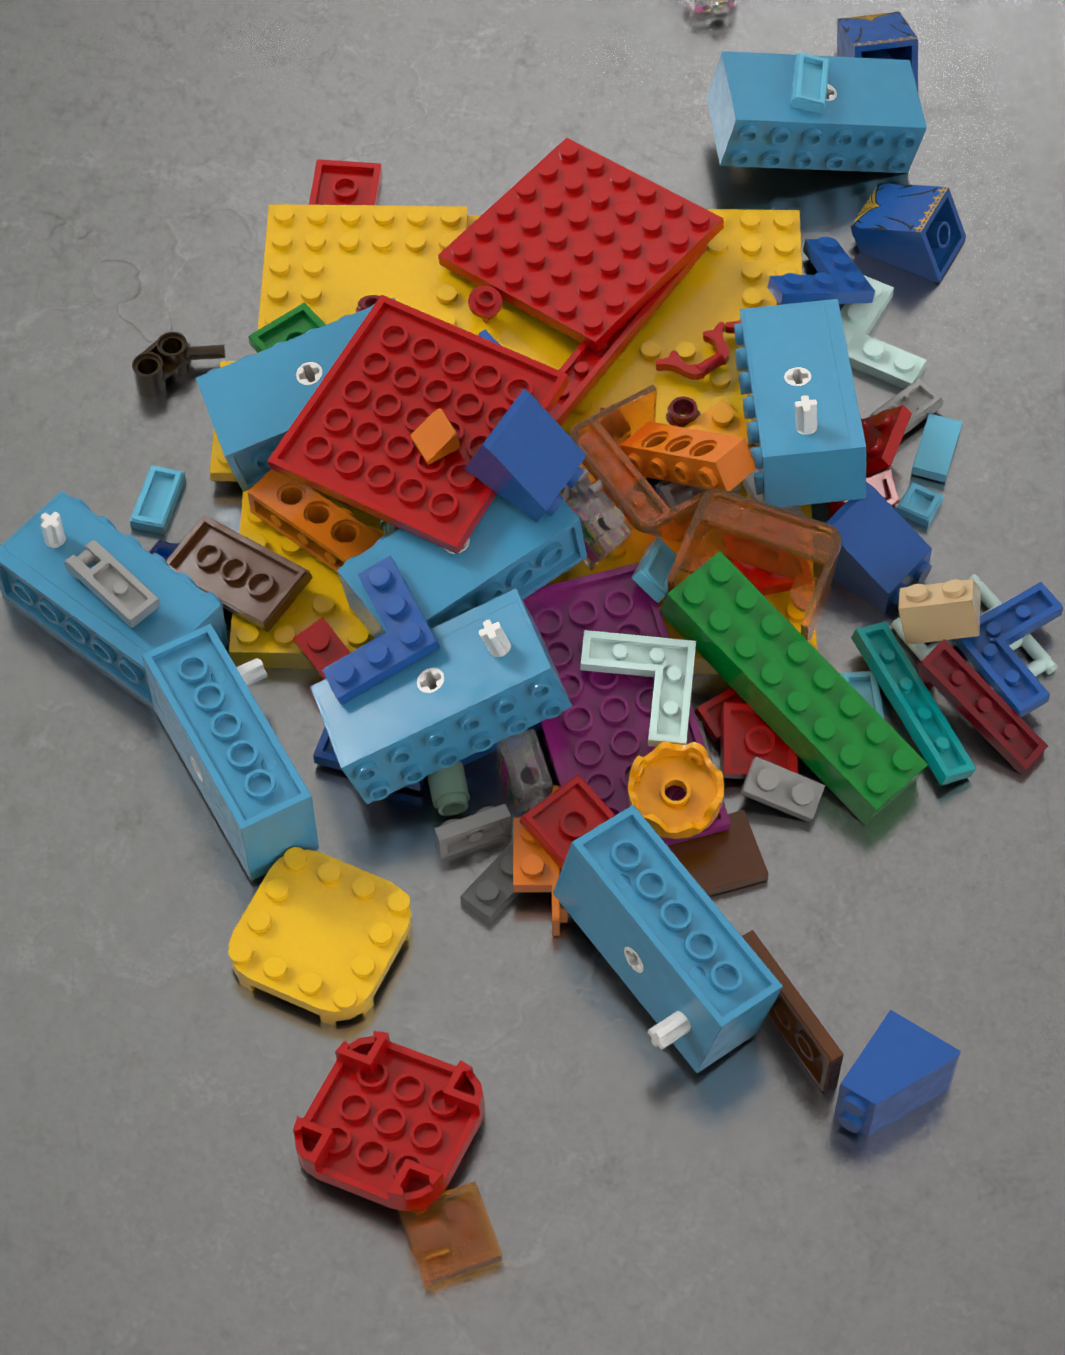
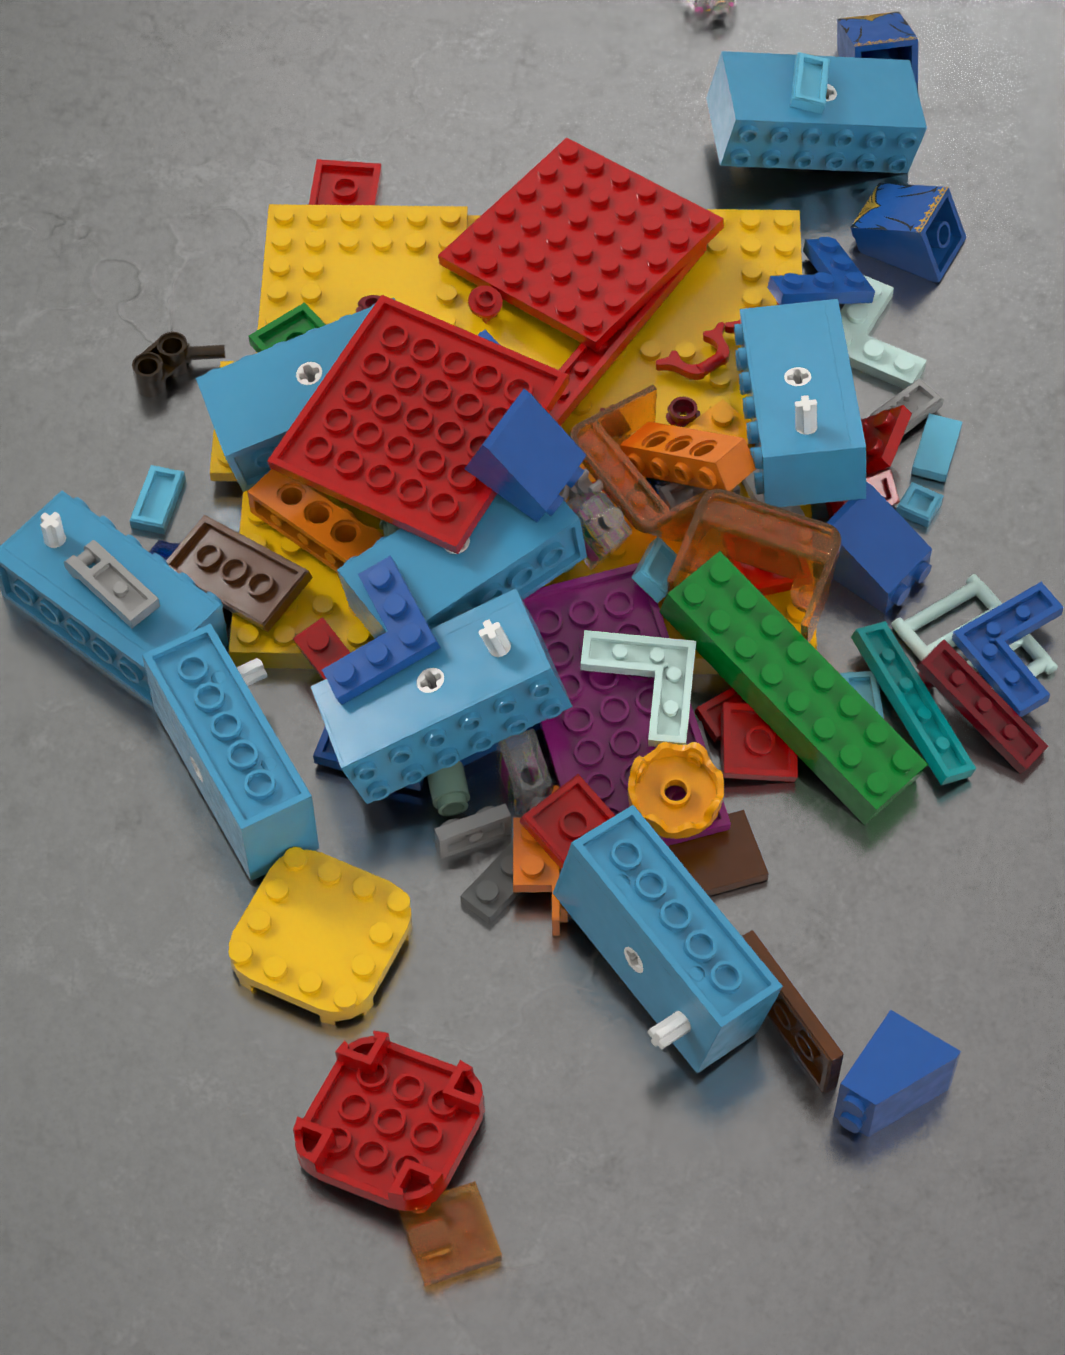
(435, 437): orange slope -> none
(782, 789): light grey plate -> none
(940, 611): tan slope -> none

